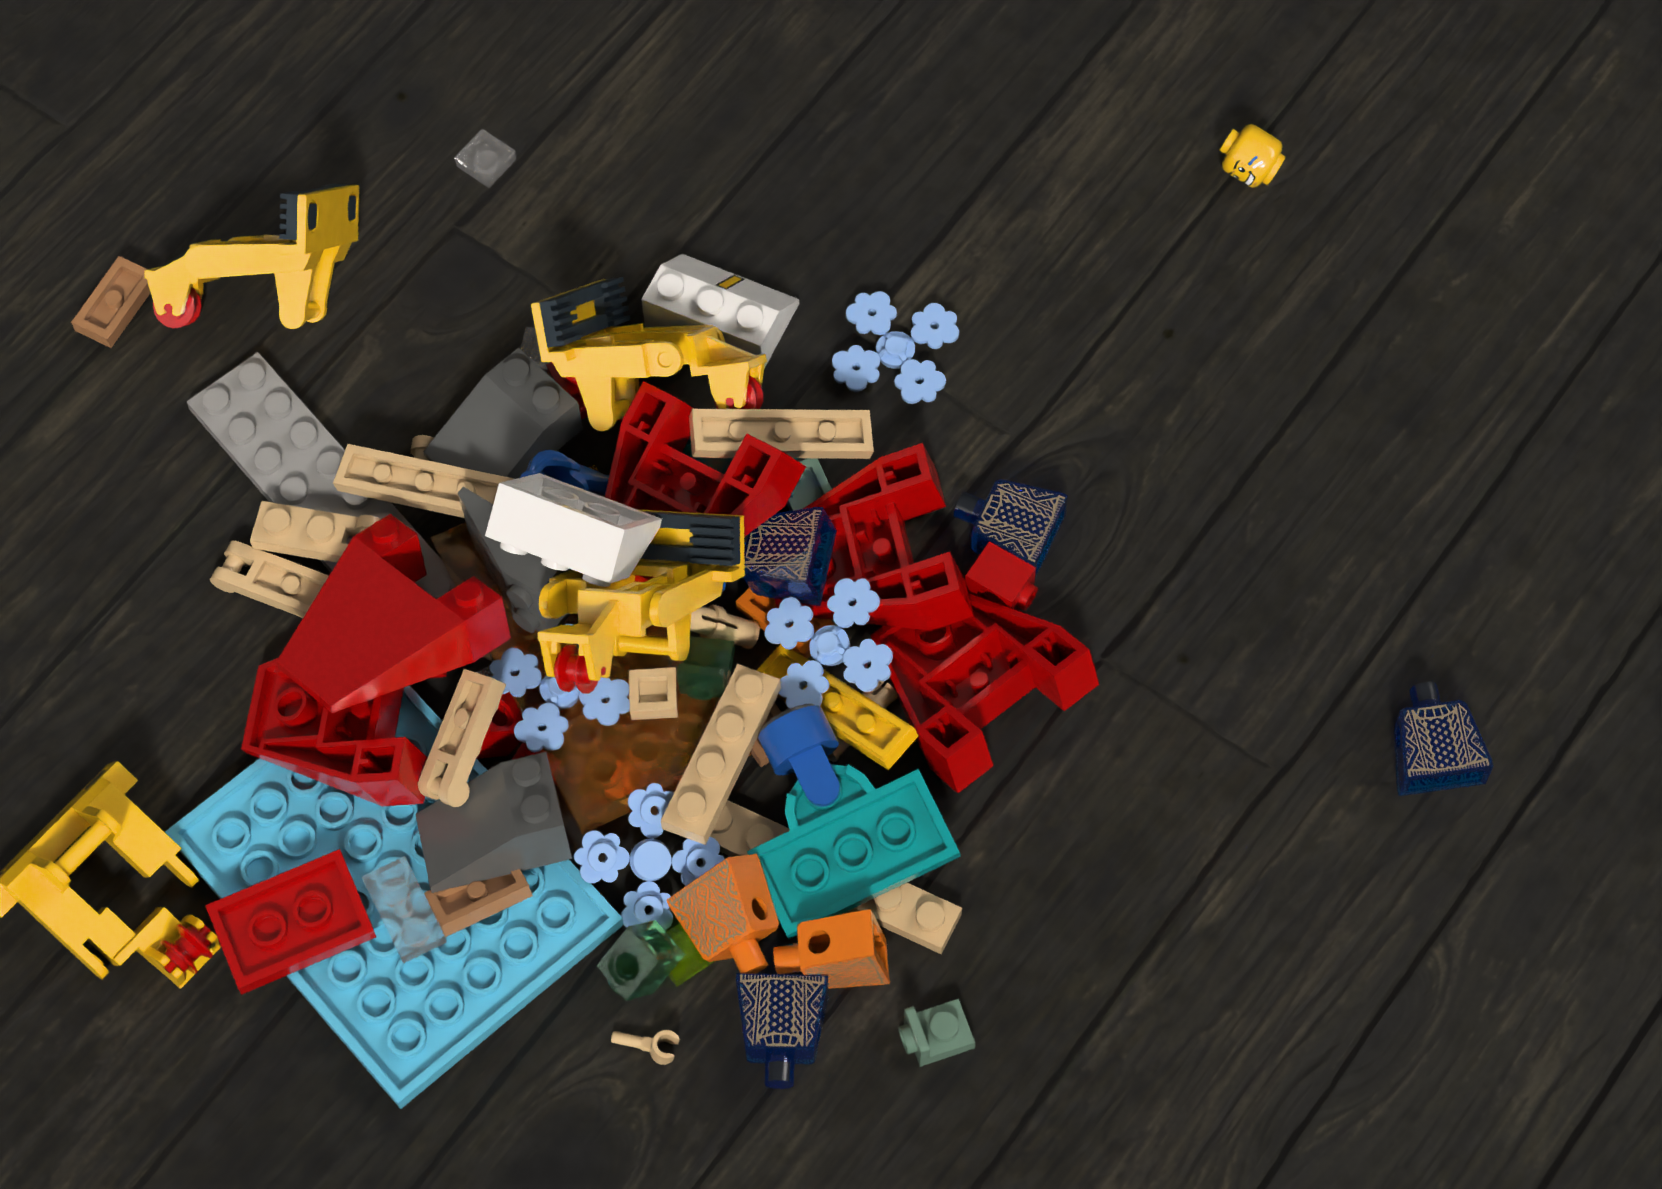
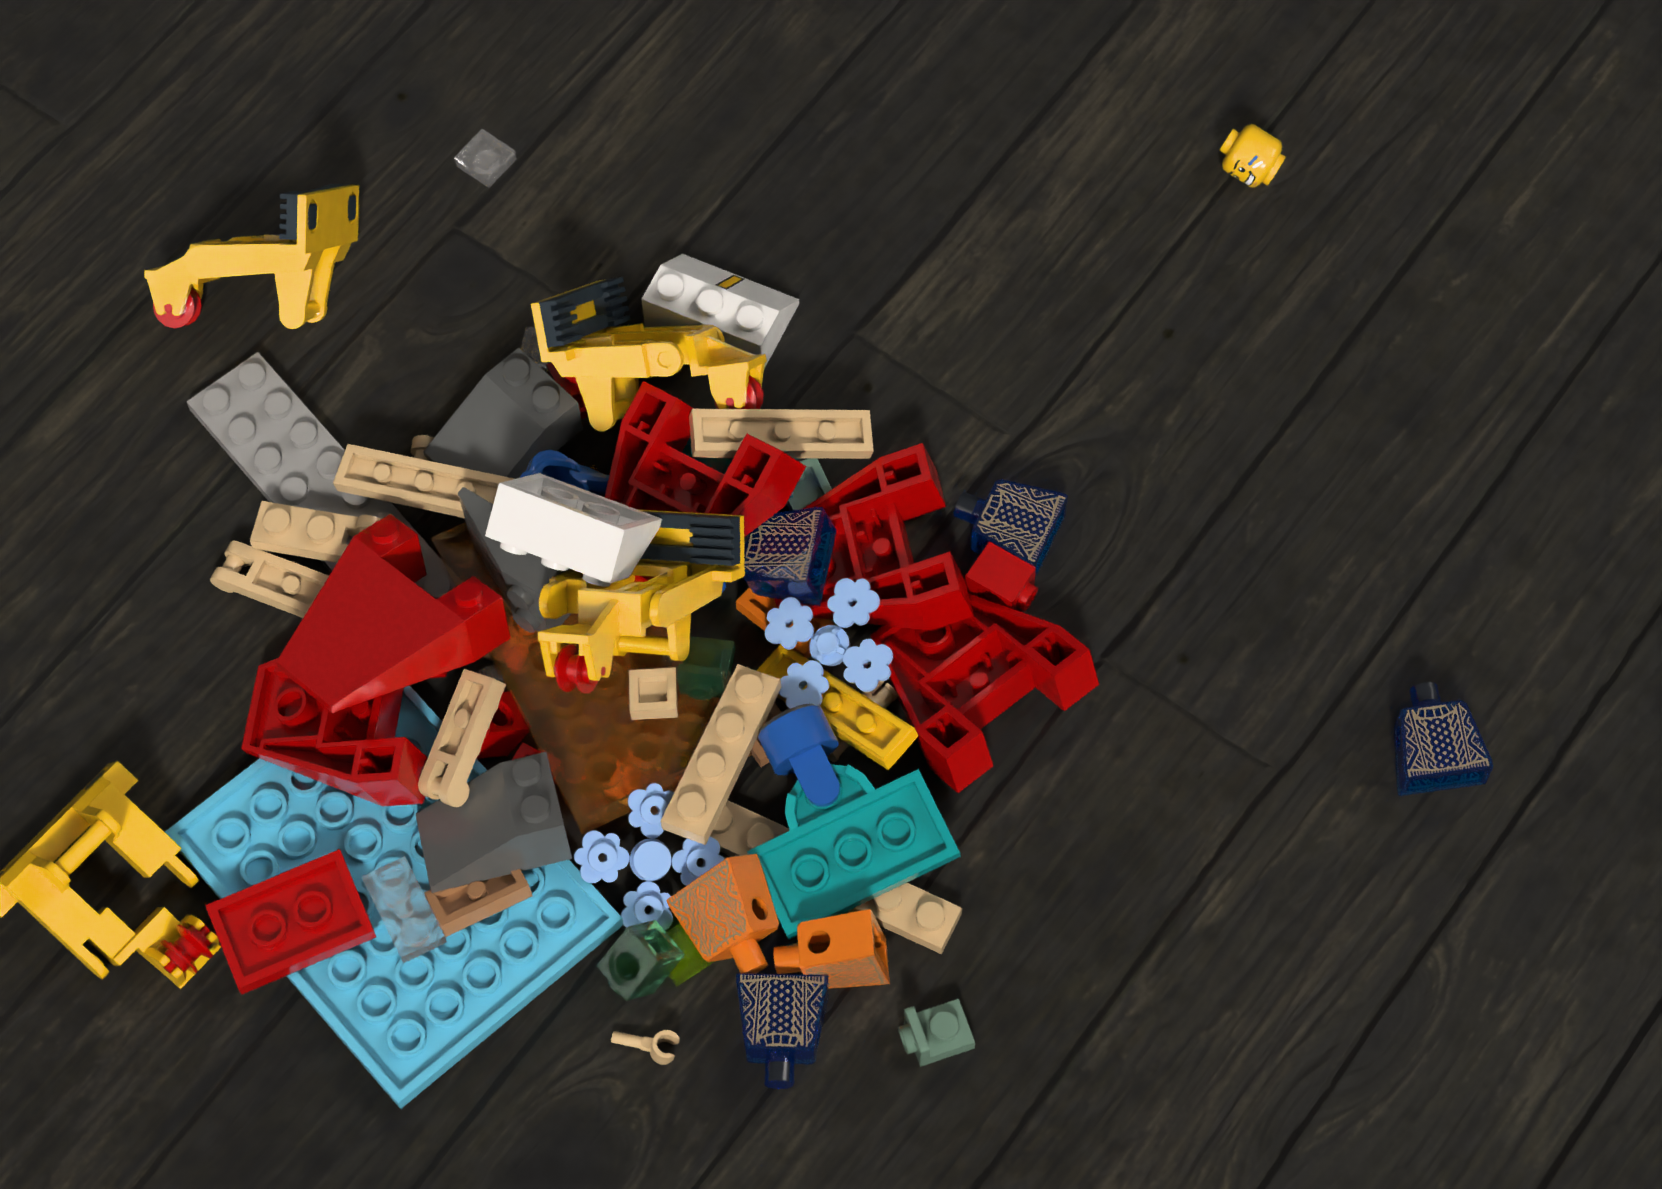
(113, 303): medium nougat plate -> none
(548, 714): light blue plant -> none
(716, 624): tan pin -> none
(895, 347): light blue plant -> none

